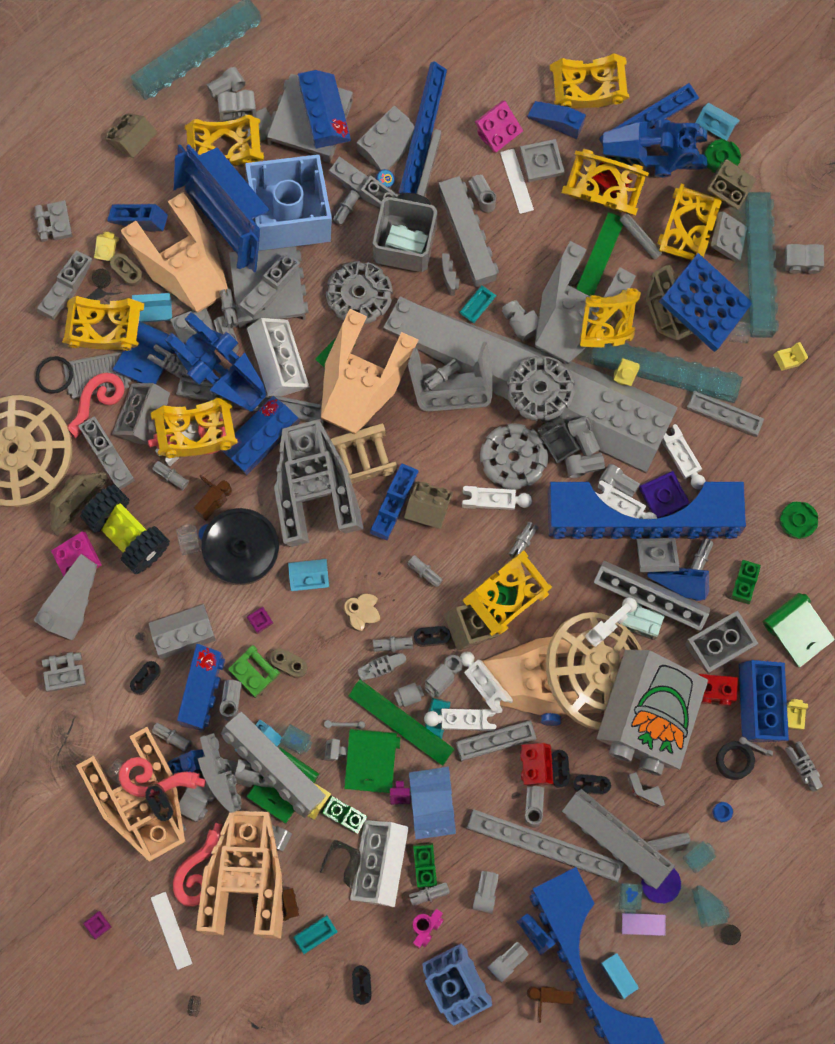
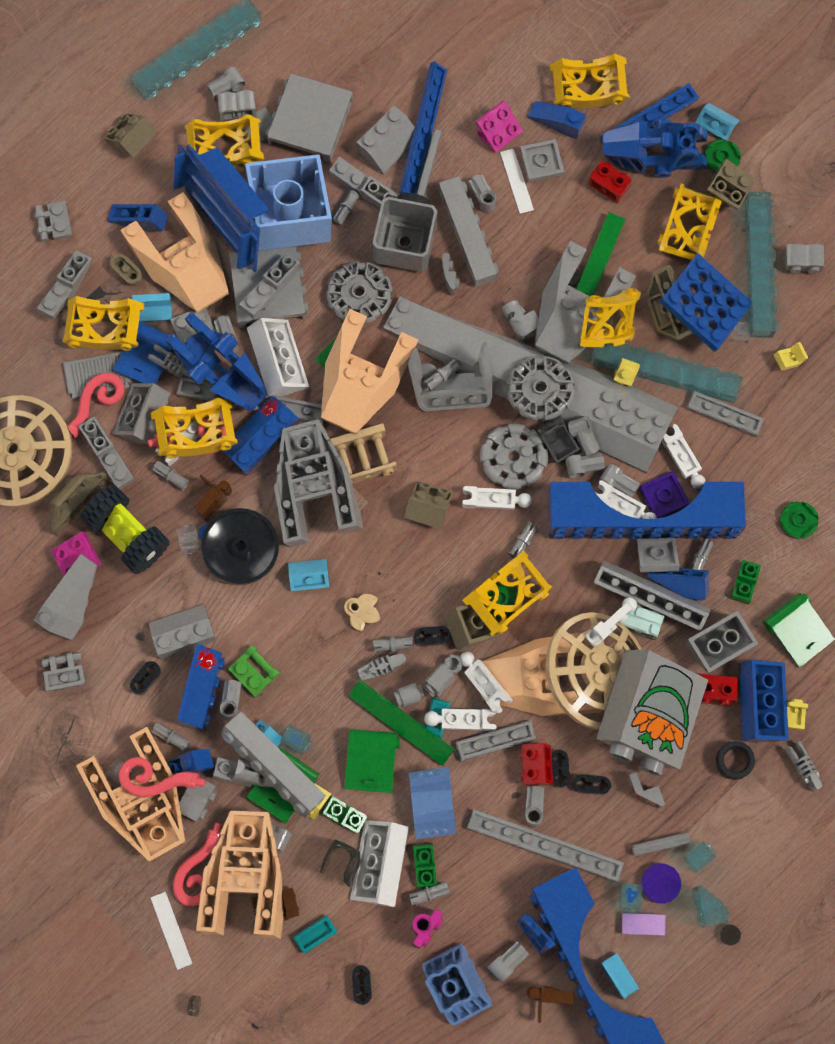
(46, 361): black piece -> none
(97, 925): magenta tile -> none
(101, 278): clear smoke tile -> none
(105, 246): light yellow bracket -> none
(163, 799): black beam -> none
(219, 782): light grey slope -> none
(228, 308): light grey pin -> none
(260, 620): magenta tile -> none
(288, 663): dark tan plate -> none
(323, 108): blue slope -> none
(328, 724): light grey hinge -> none
(333, 750): light grey tile -> none
(385, 177): tile -> none
(394, 501): blue slope -> none
(399, 794): magenta tile -> none
(406, 240): light aqua brick -> none
(424, 571): light grey axle -> none
(477, 304): teal tile -> none
(485, 898): light grey piece -> none
(551, 719): blue tile -> none
(618, 839): light grey brick -> none
(619, 203): yellow fence -> none
(640, 236): light grey axle -> none
(722, 812): blue tile -> none
(729, 236): light grey plate -> none
(743, 740): light grey hinge -> none

